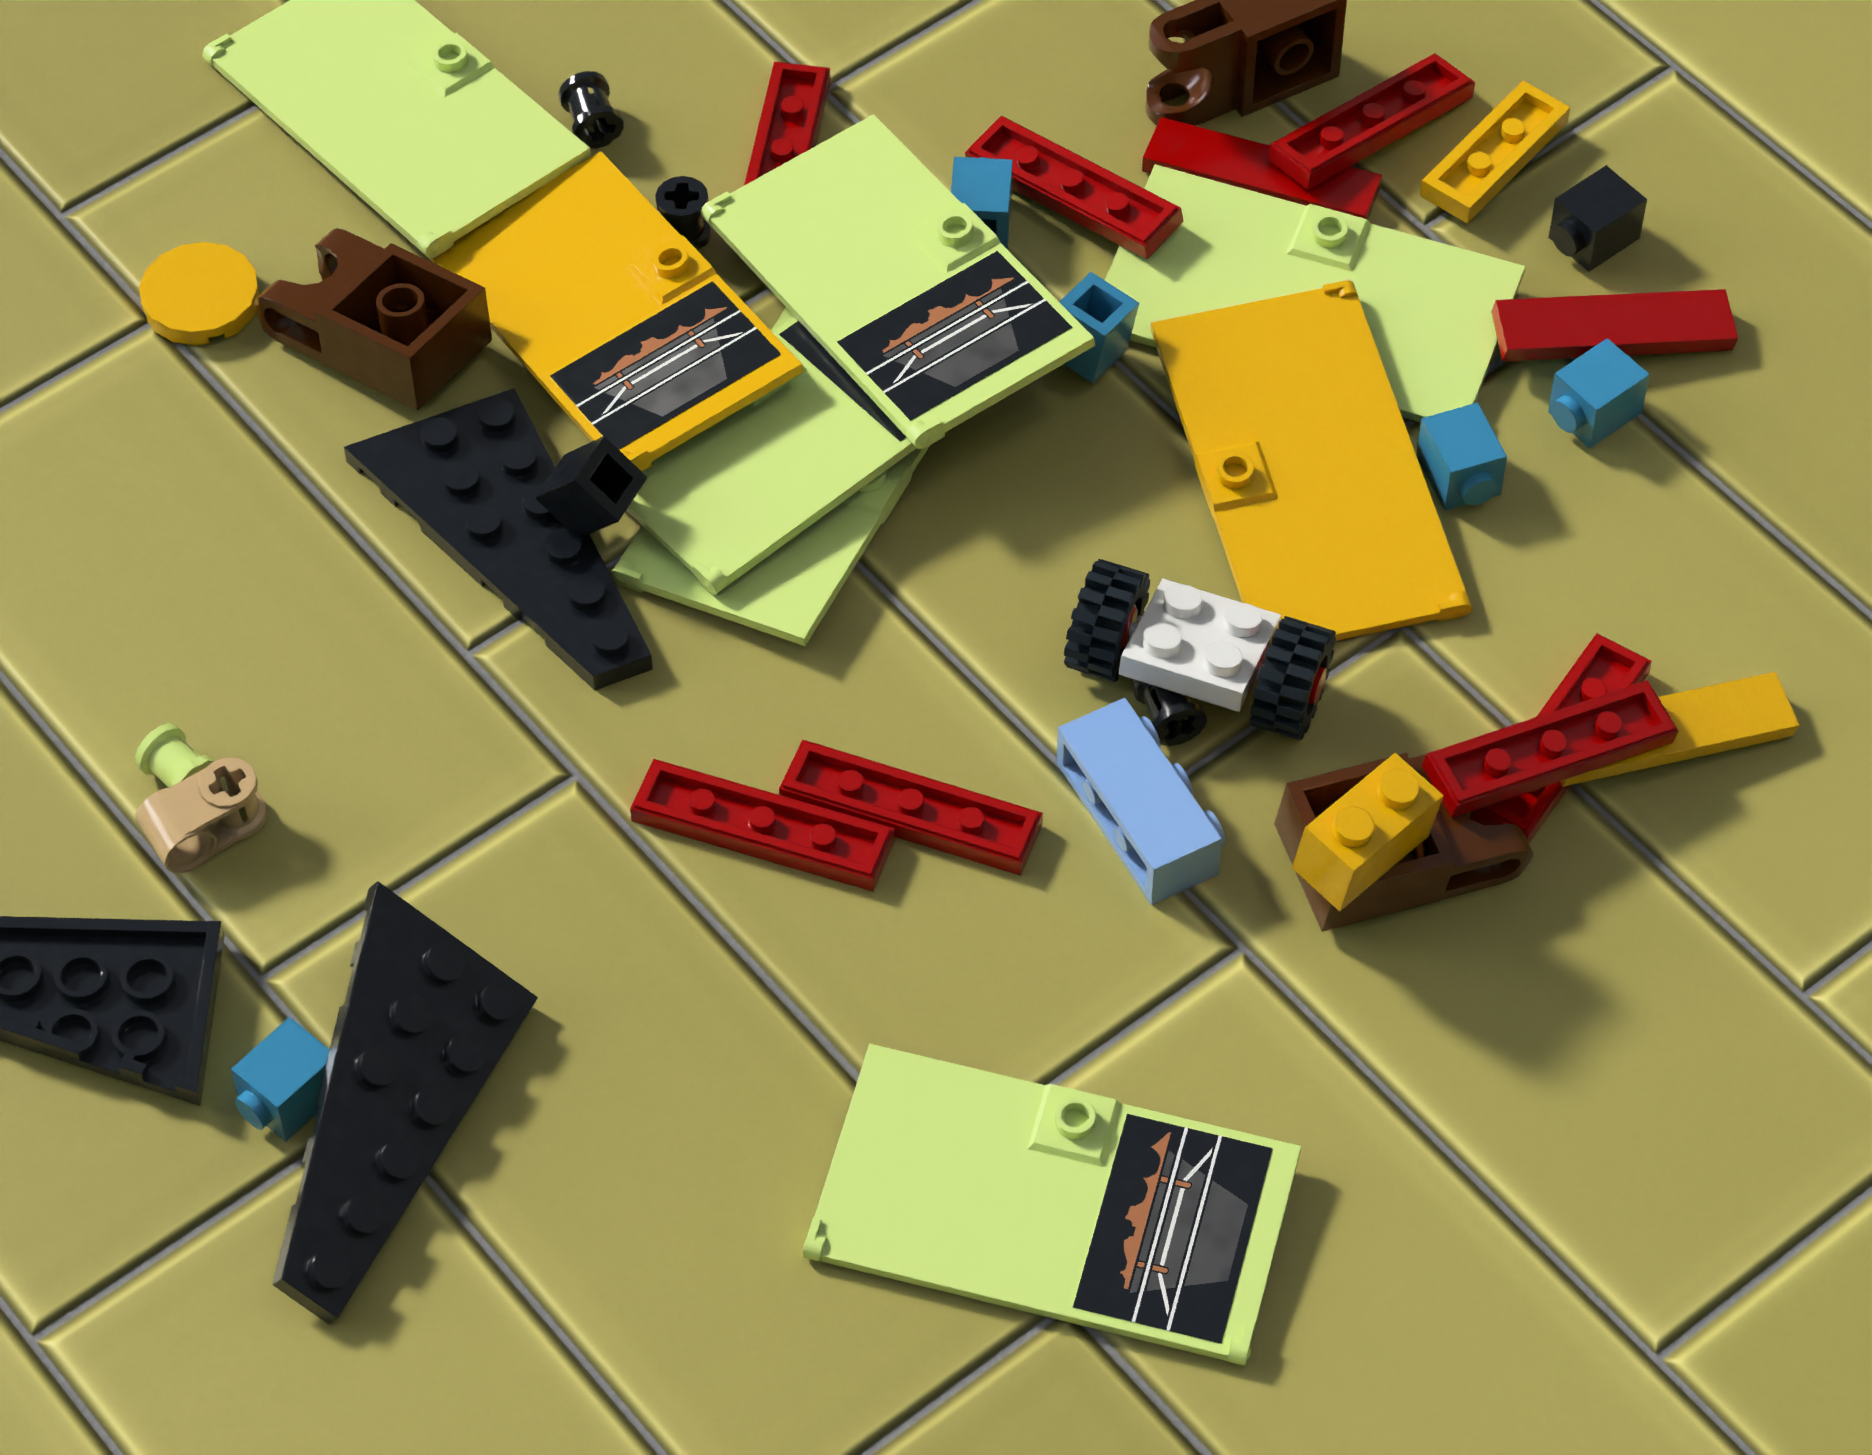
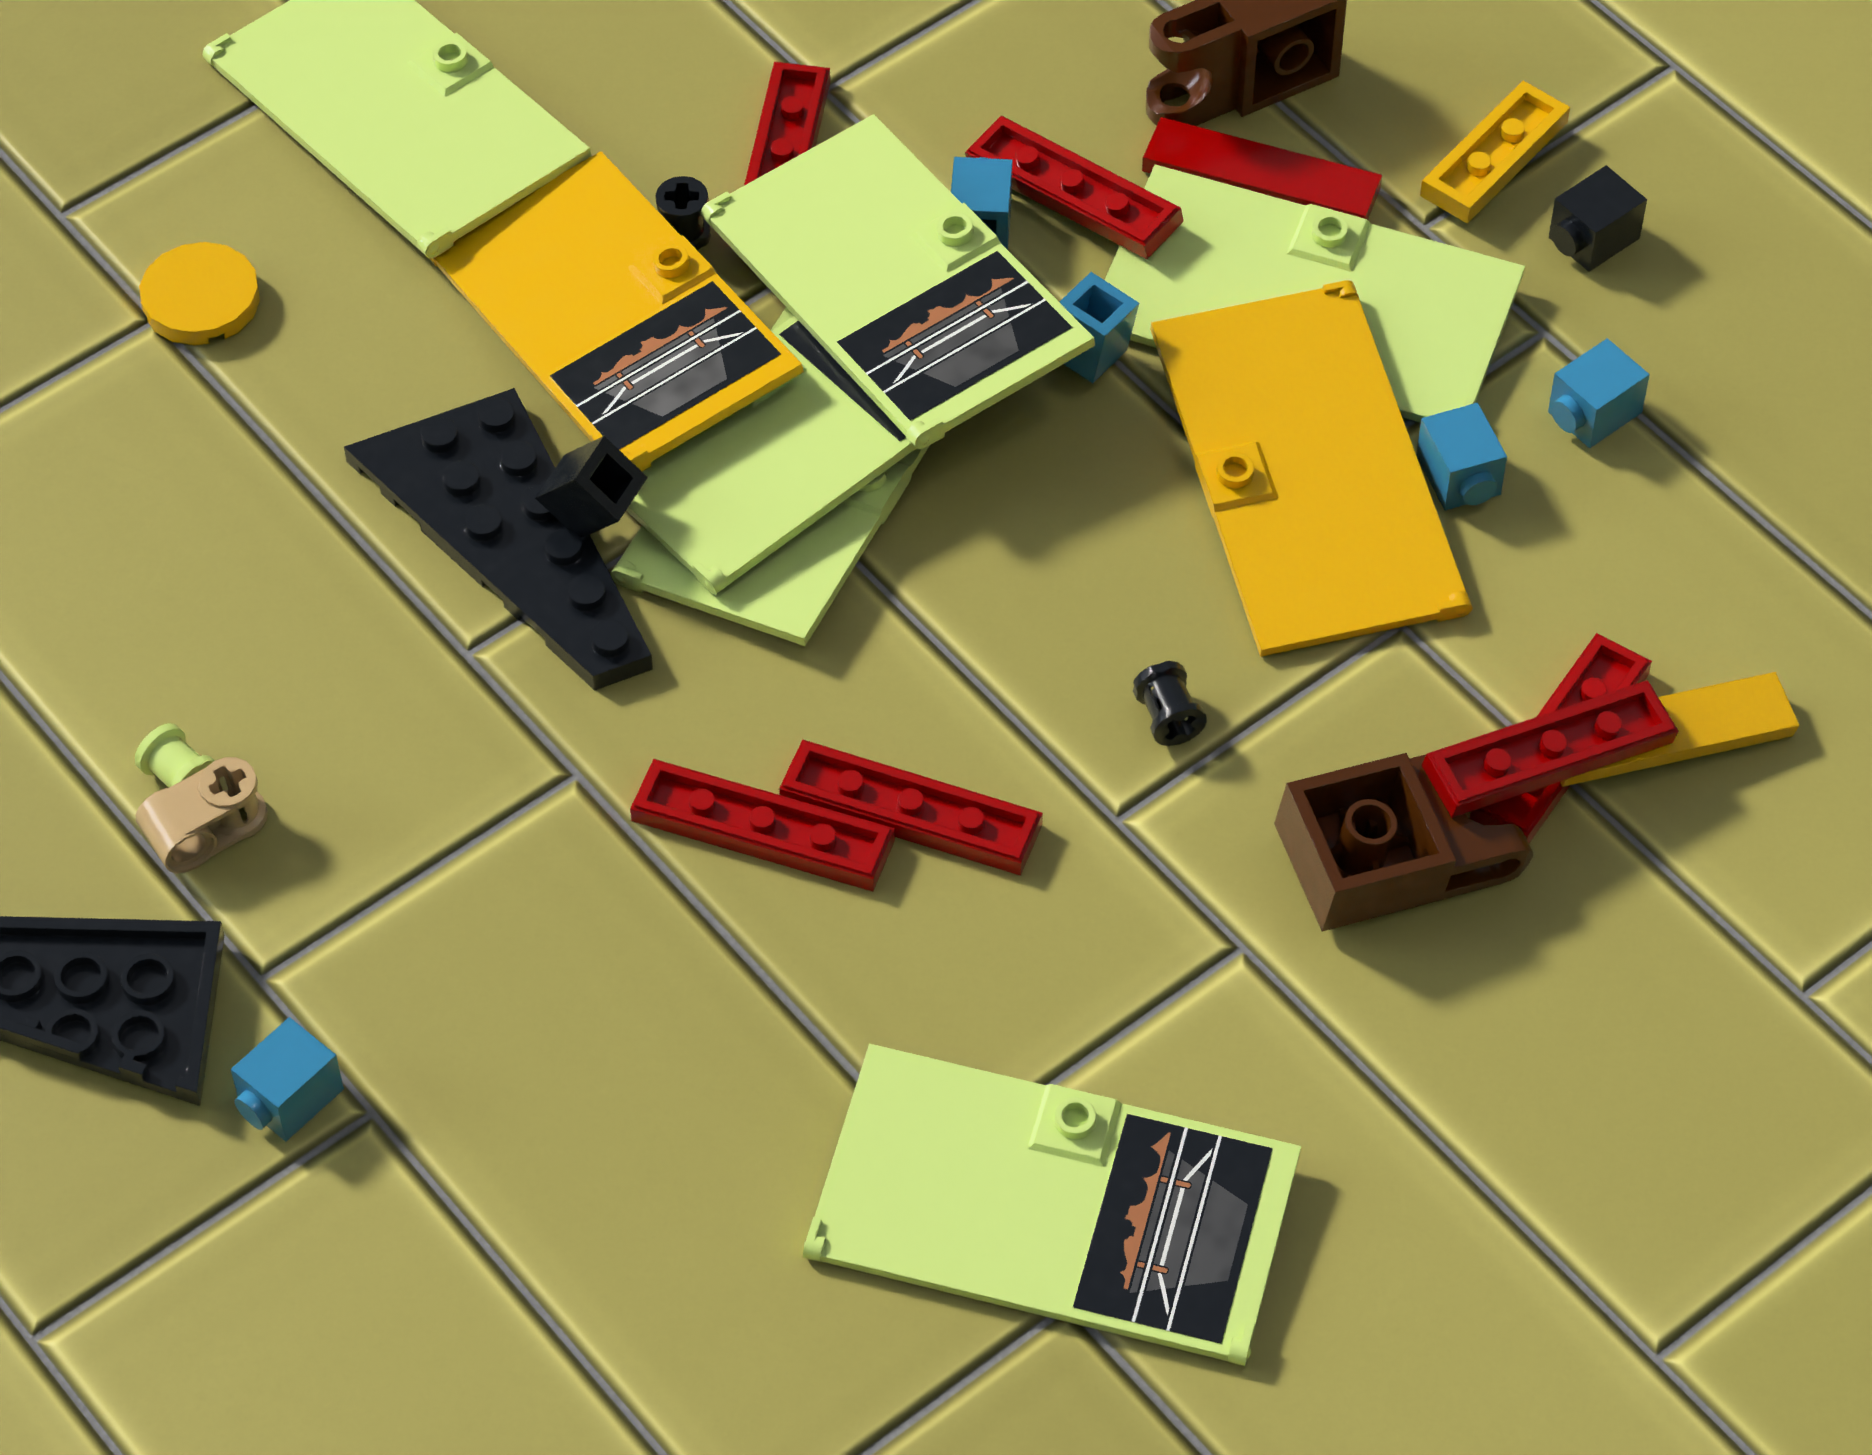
(380, 317): reddish brown brick -> none
(399, 1076): black wing -> none
(591, 109): black bush -> none
(1140, 800): light blue brick -> none
(1200, 646): plate -> none
(1367, 831): yellow piece -> none
(1371, 121): red tile -> none
(1632, 321): red tile -> none

